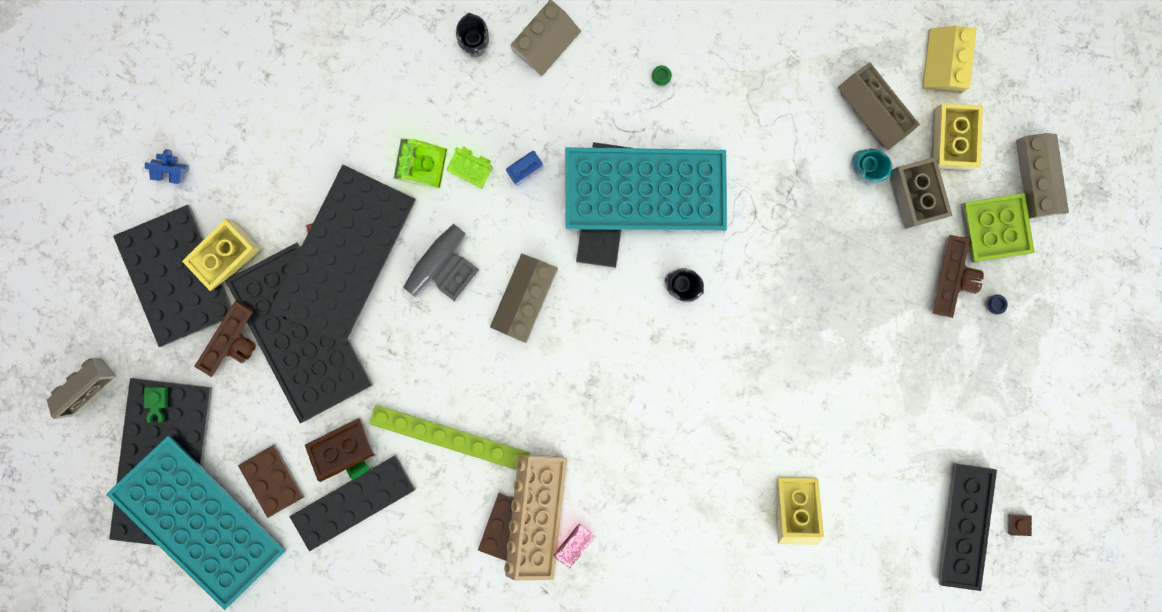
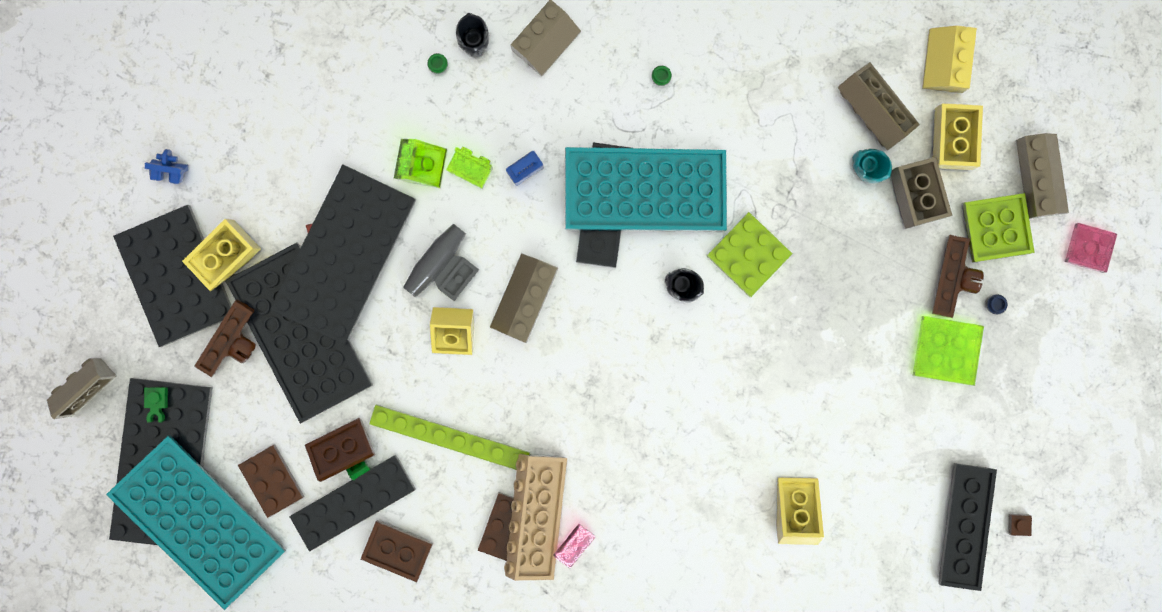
(396, 551): none -> reddish brown plate
(437, 63): none -> green plate
(452, 330): none -> light yellow slope
(749, 254): none -> lime plate
(948, 350): none -> clear neon green plate
(1091, 247): none -> clear pink plate

